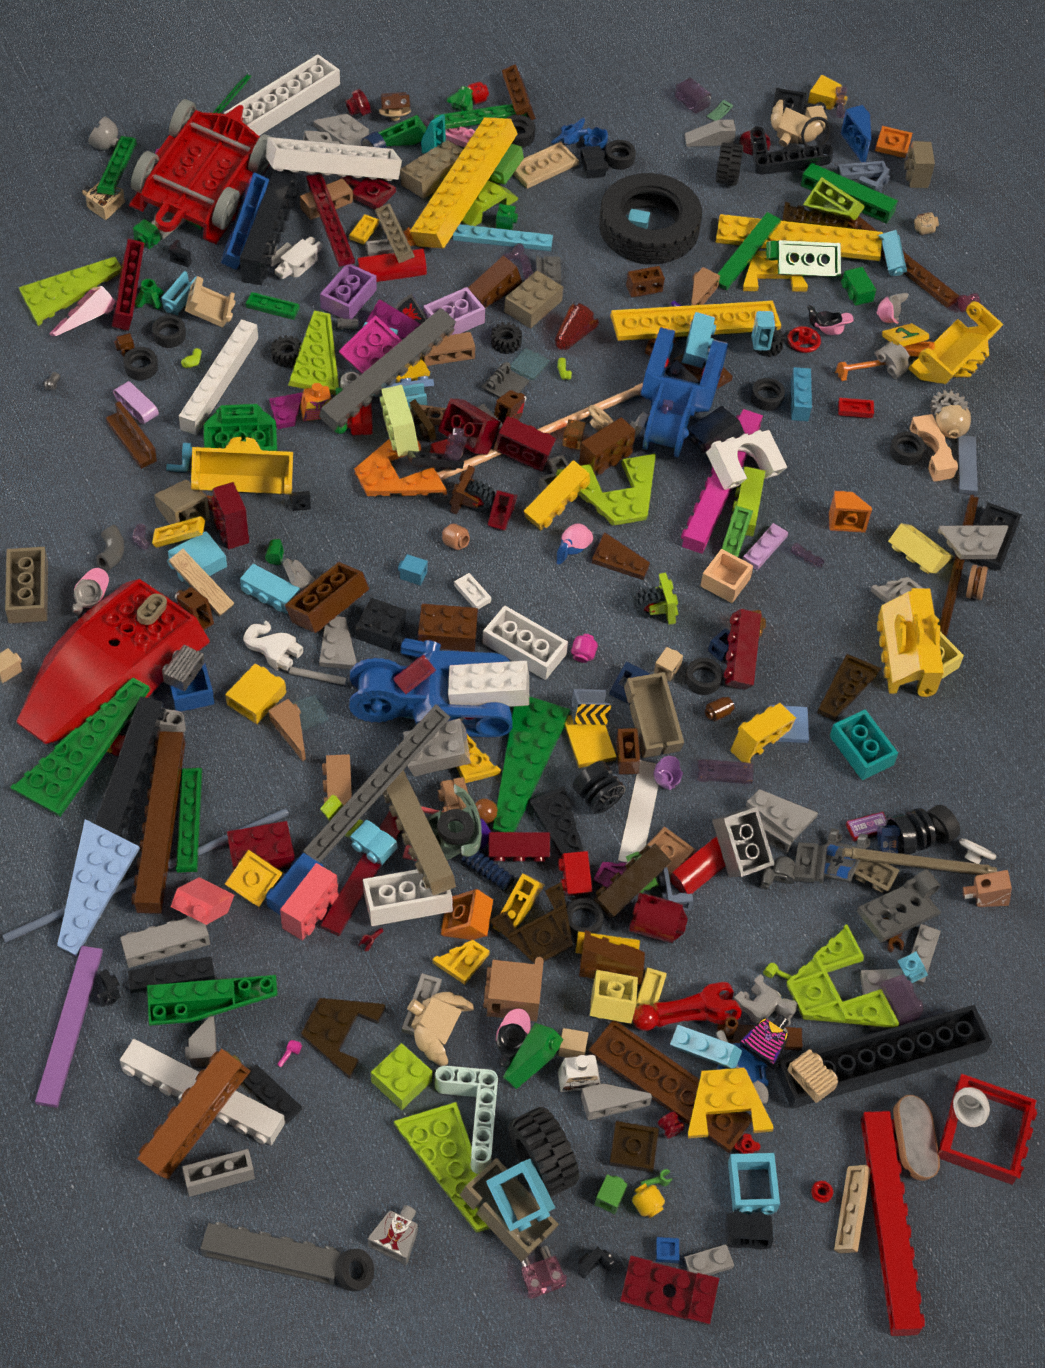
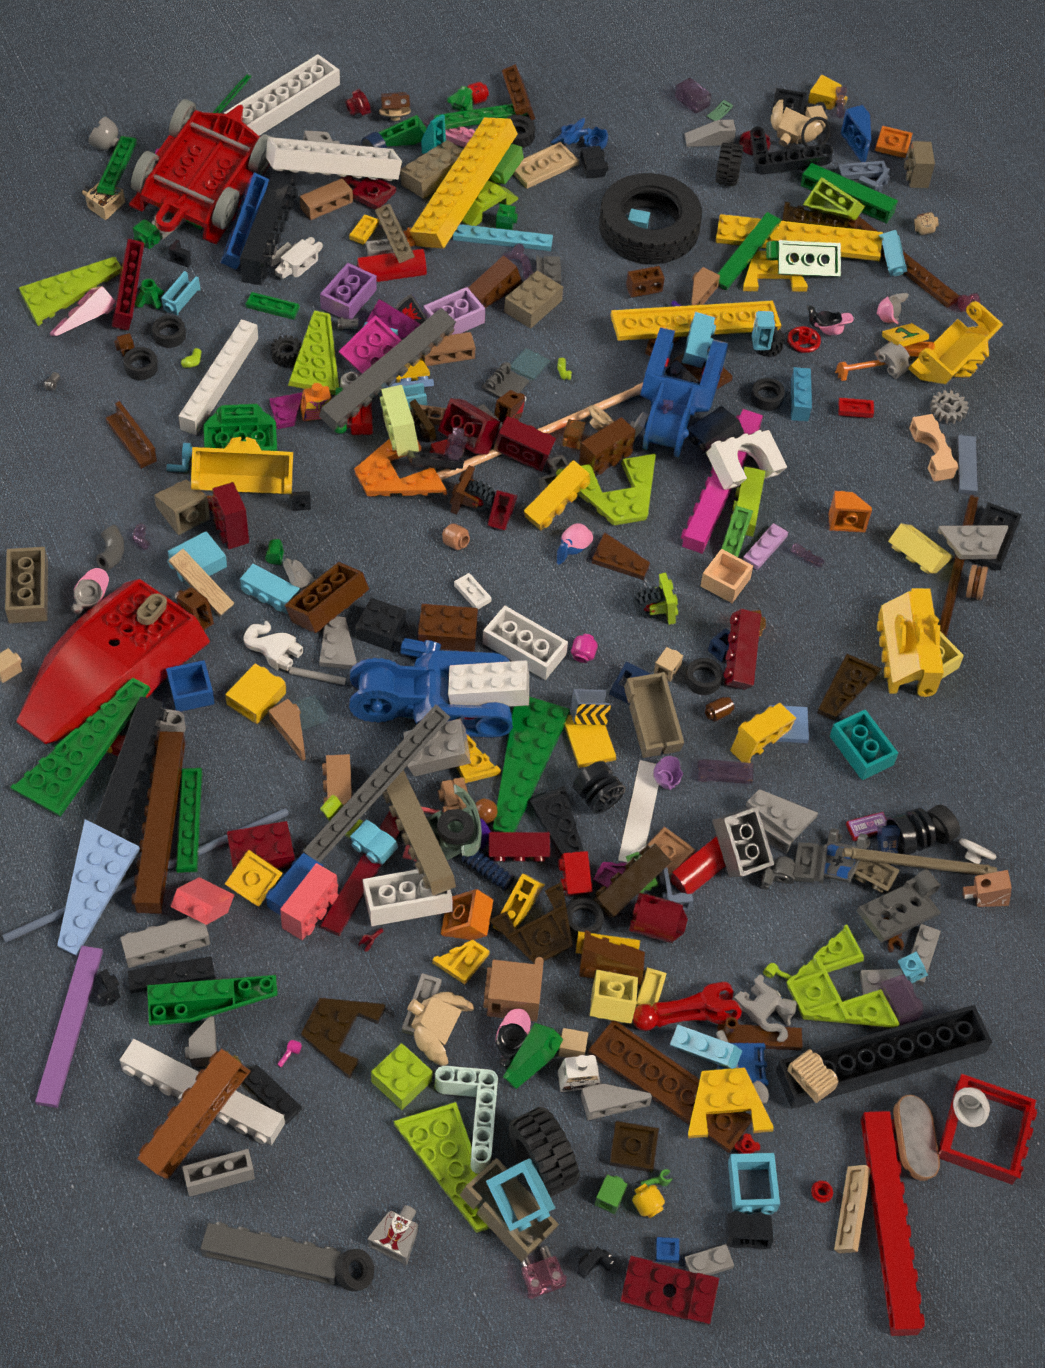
(135, 402): lavender beam -> none
(178, 531): yellow plate -> none
(183, 667): flat silver brick -> none
(209, 304): tan panel -> none
(330, 220): dark red tile -> none
(343, 129): light grey wing -> none
(413, 569): dark azure brick -> none
(414, 674): tile -> none
(509, 331): black tyre -> none
(575, 326): clear red cone -> none
(620, 146): black tyre -> none
(628, 751): reddish brown brick -> none
(671, 1125): dark red wheel -> none
(767, 1040): torso -> none
(858, 286): green brick -> none
(894, 589): light grey wing -> none
(911, 439): black tyre -> none
(953, 421): tan cylinder -> none

